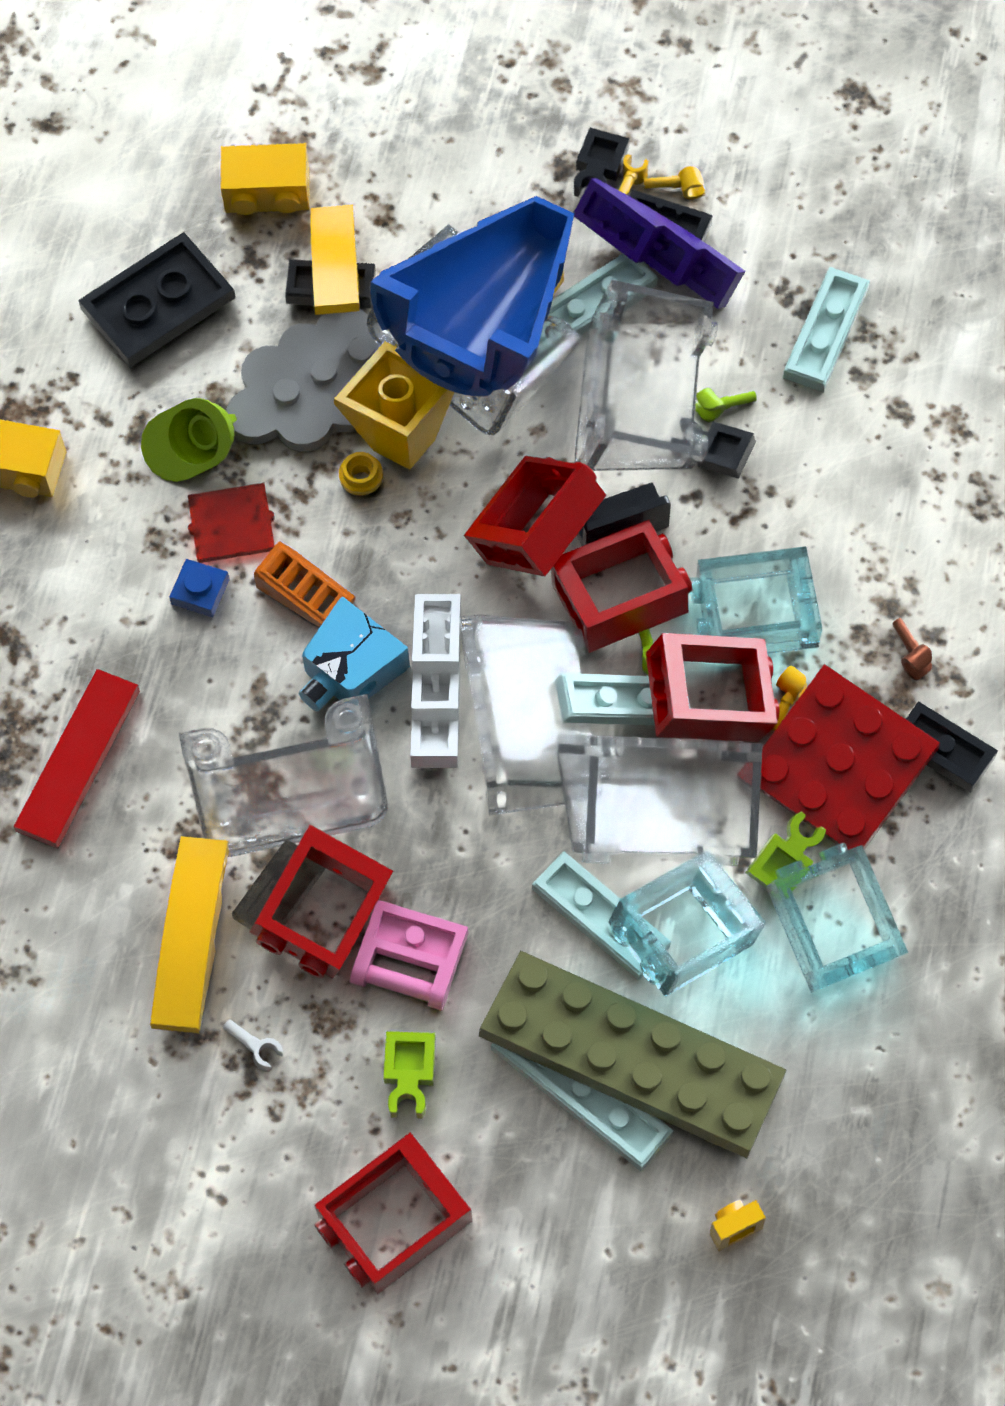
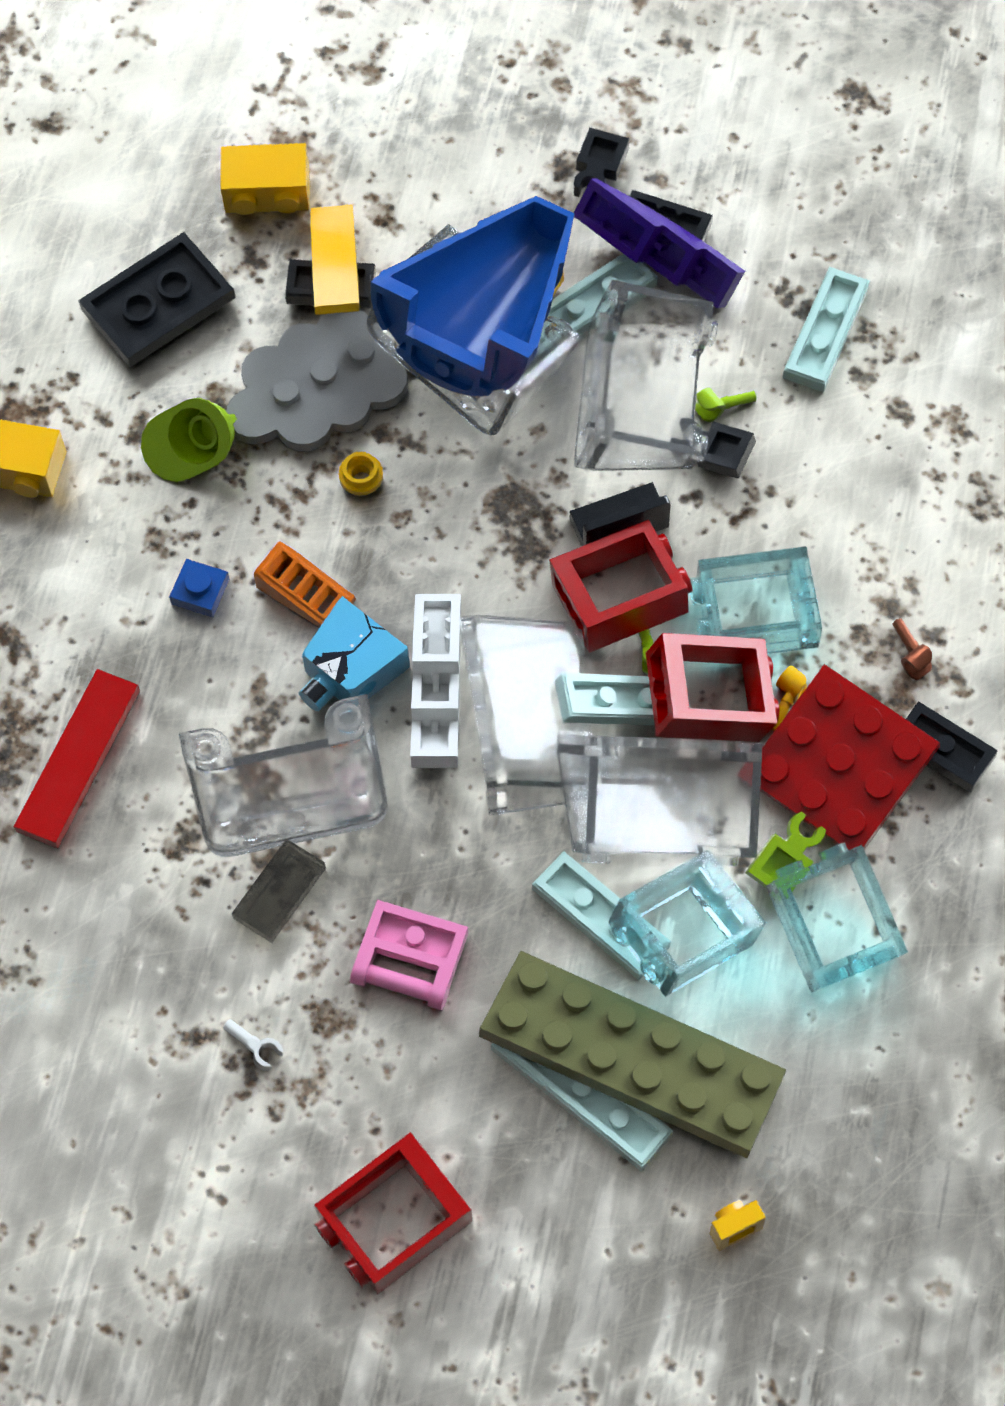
(189, 935): yellow slope -> none
(231, 522): clear red piece -> none
(347, 864): red window -> none
(394, 407): yellow slope -> none
(409, 1064): lime plate -> none
(499, 527): red window -> none
(631, 175): yellow hand -> none
(688, 179): yellow hand -> none

